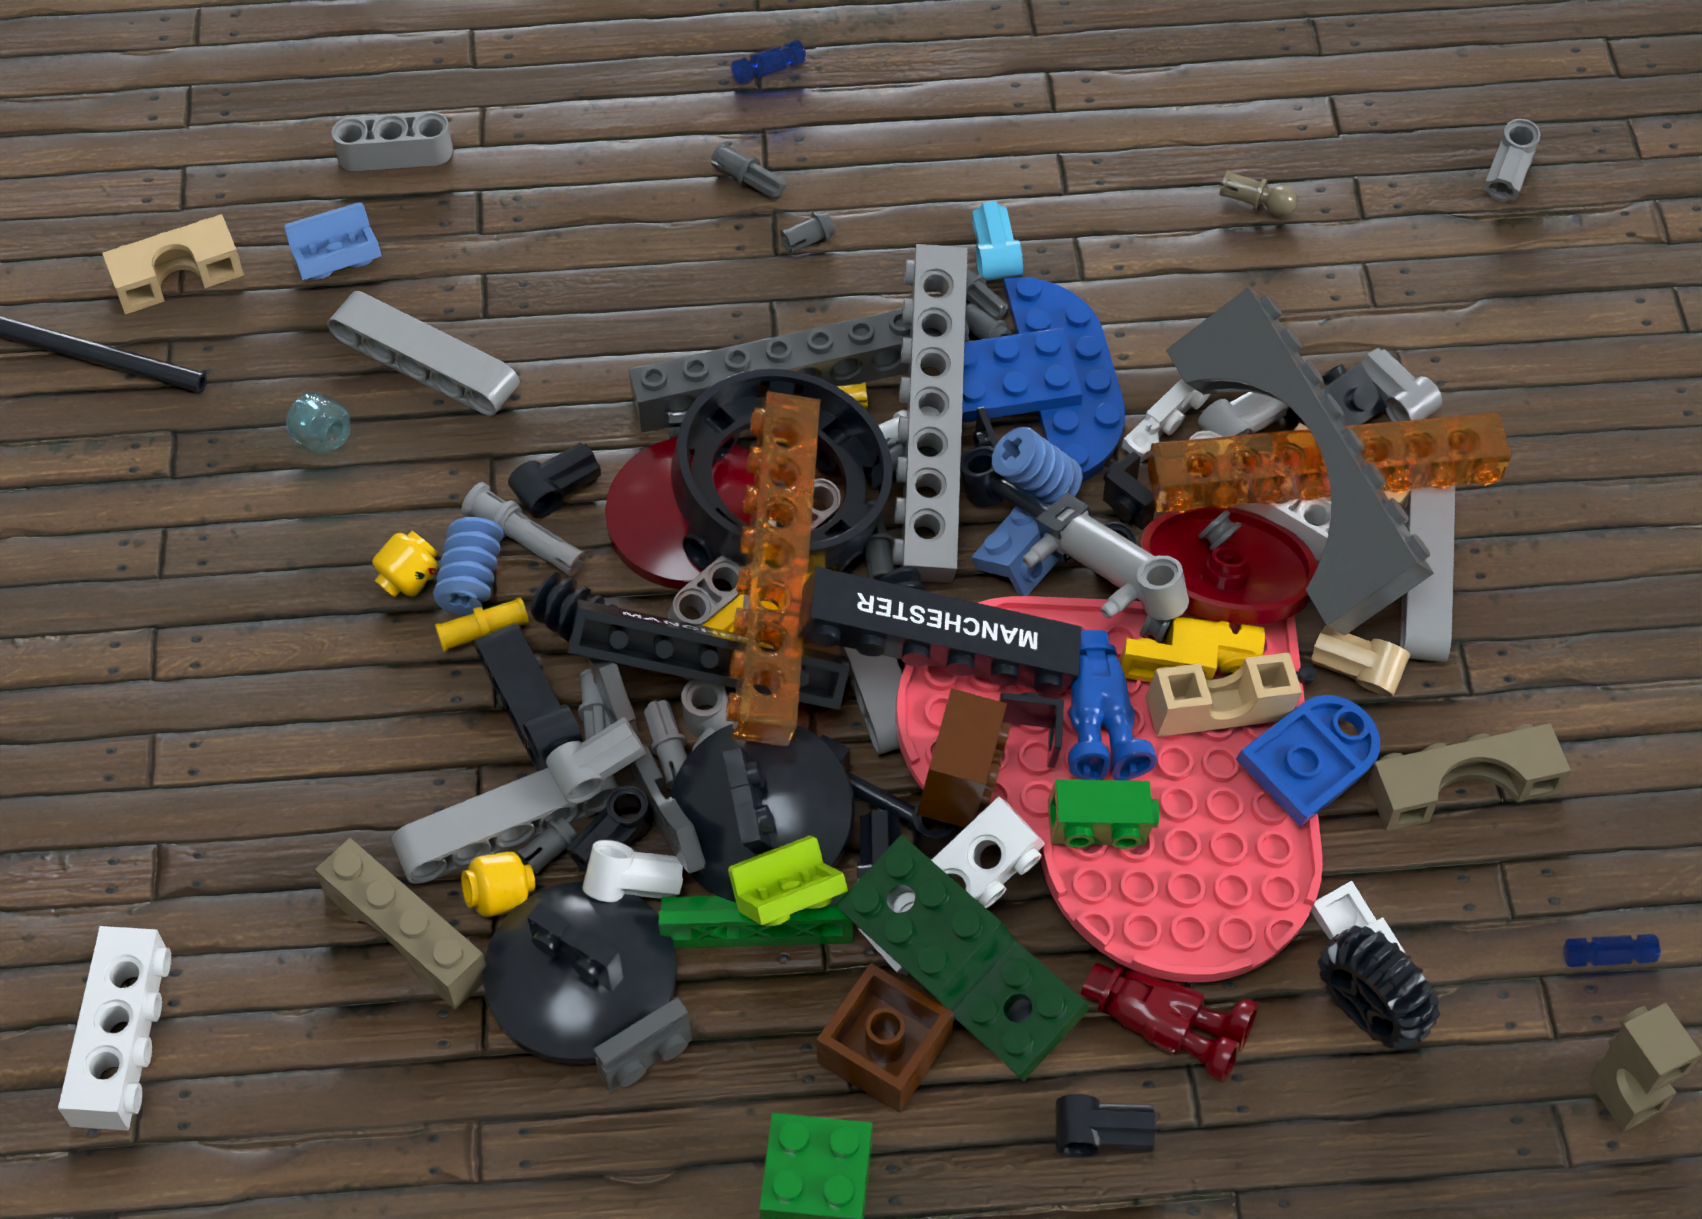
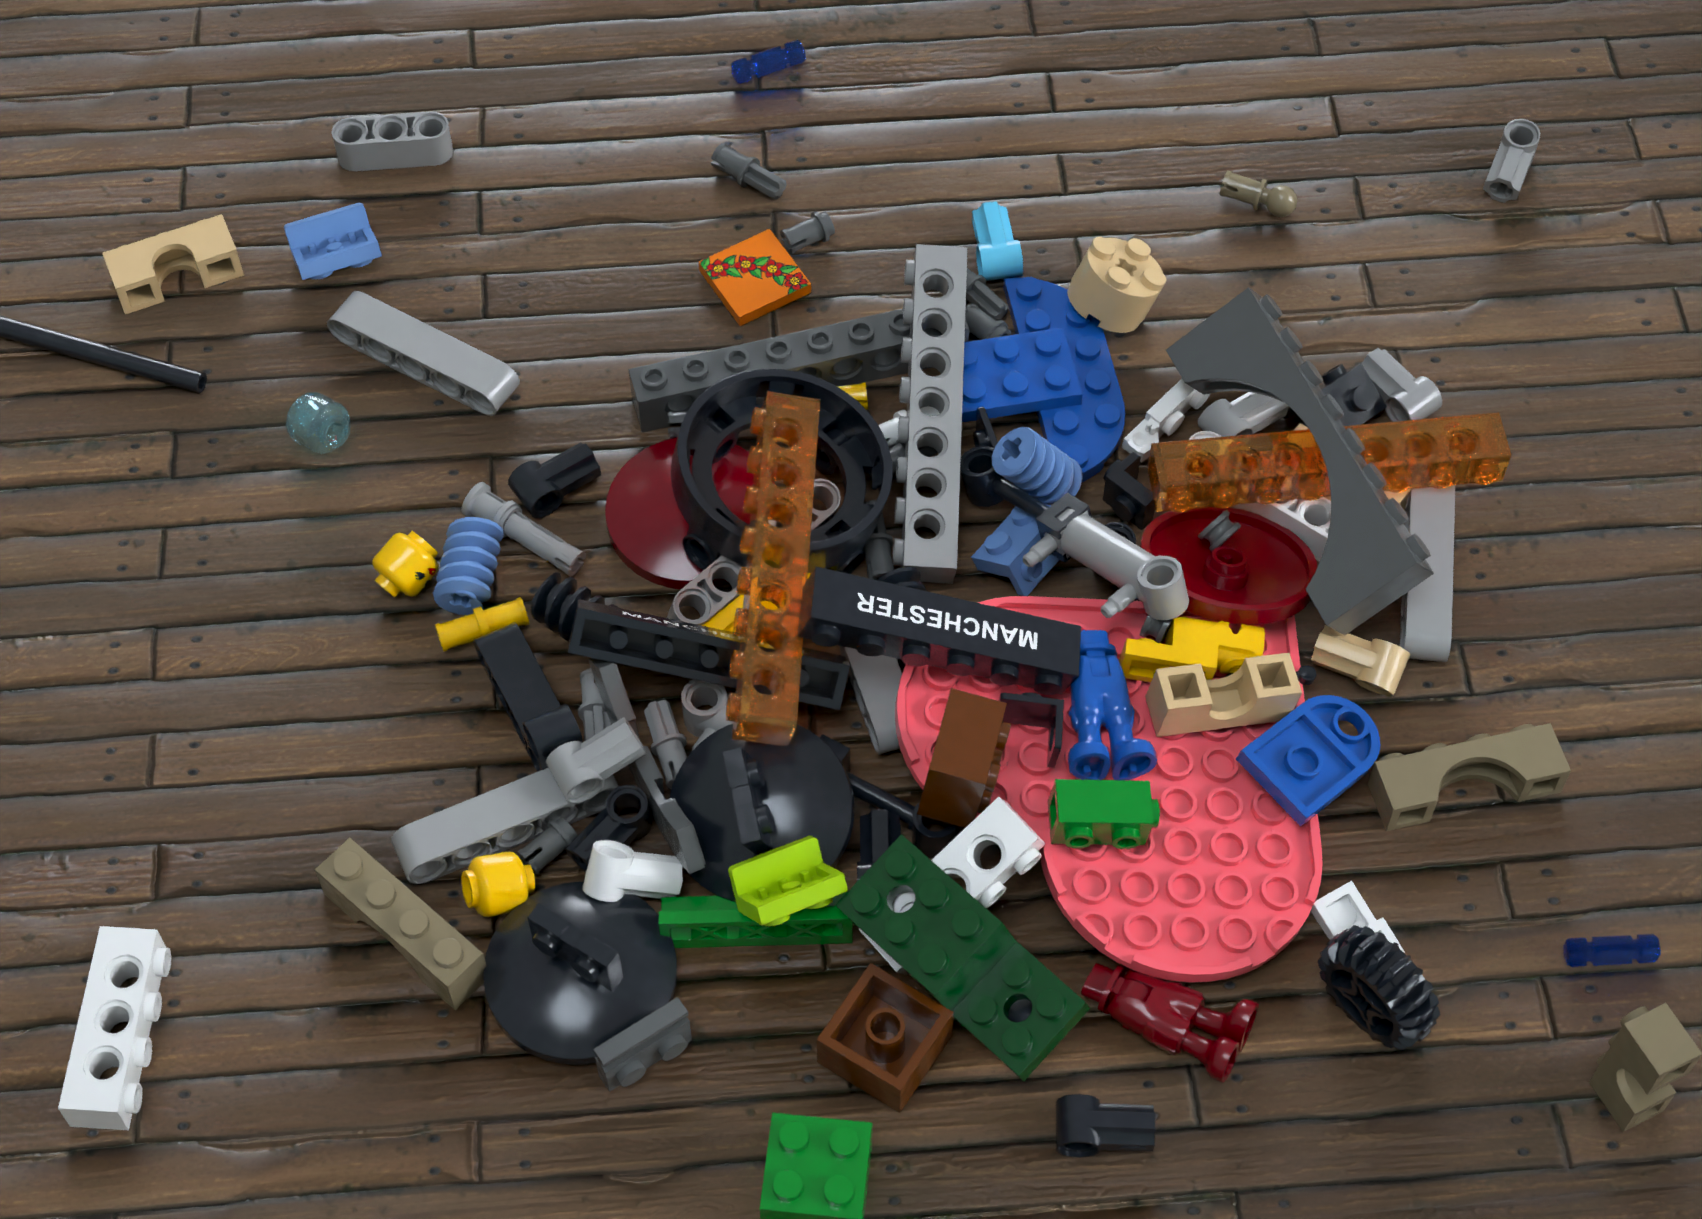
(754, 277): none -> orange tile
(1116, 283): none -> tan brick

